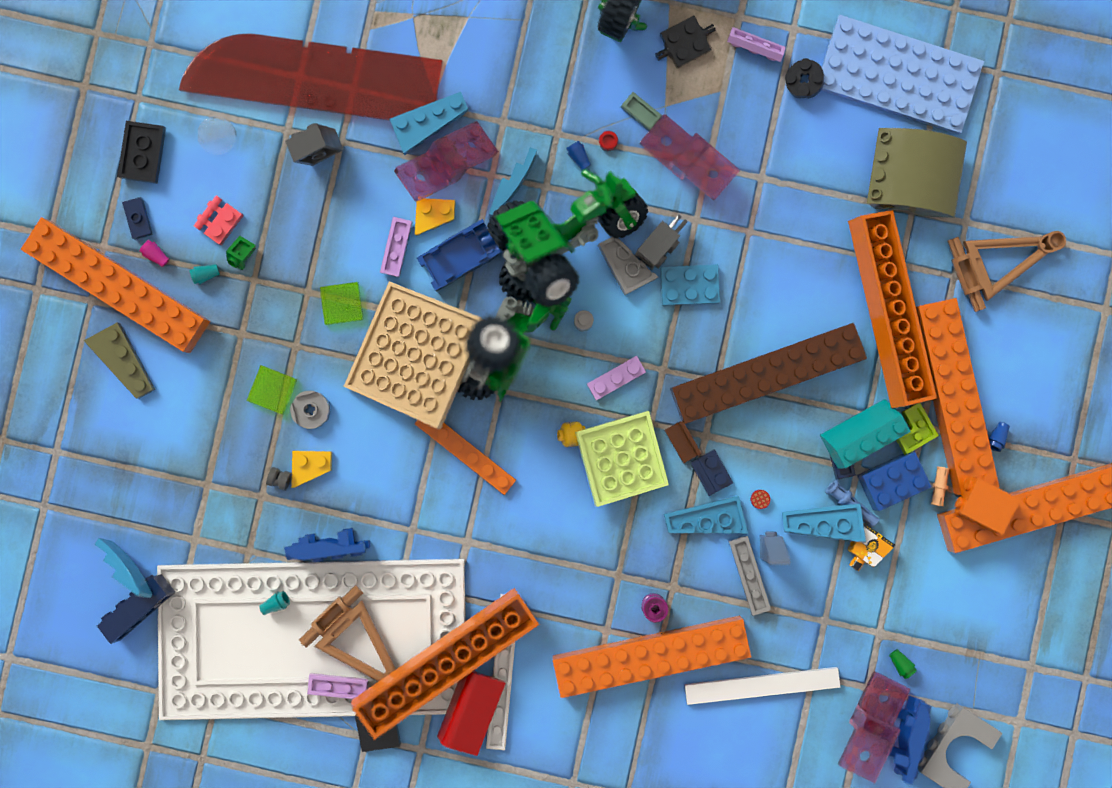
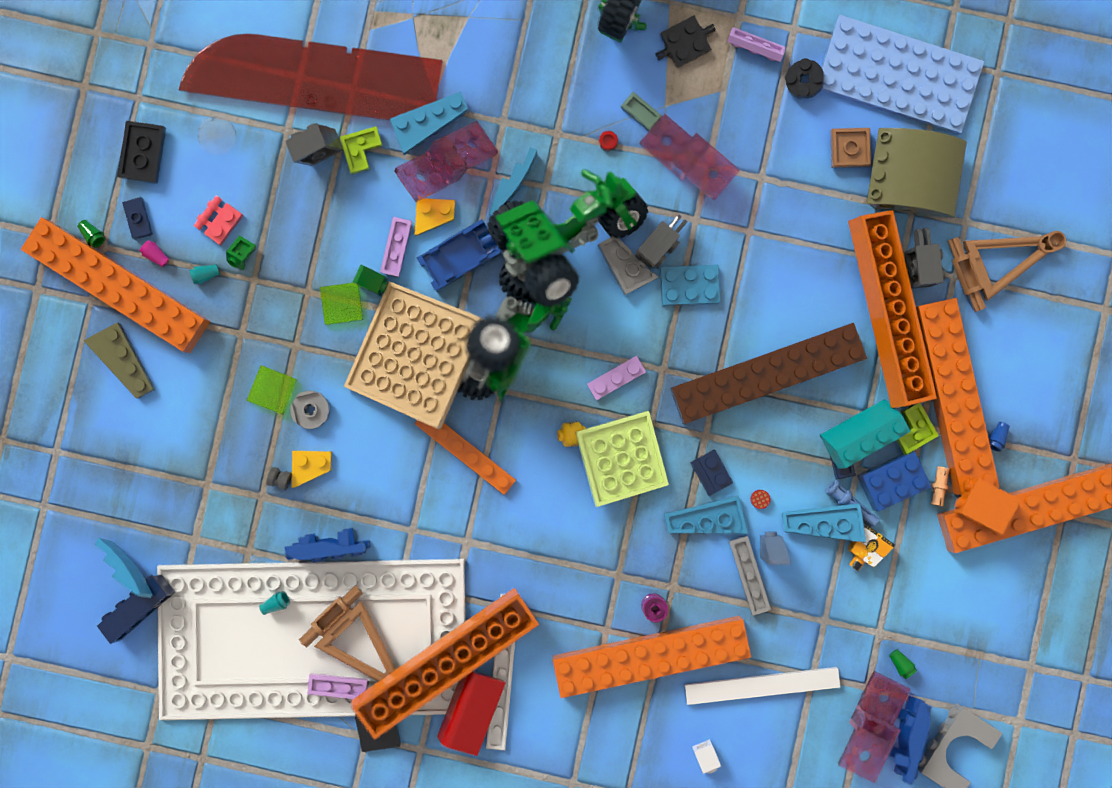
(91, 234): none -> green cone
(356, 145): none -> lime plate
(370, 280): none -> green slope
(578, 155): blue cone -> none
(583, 320): light grey brick -> none
(682, 441): reddish brown panel -> none
(706, 757): none -> white brick
(850, 147): none -> medium nougat plate
(924, 261): none -> dark grey brick

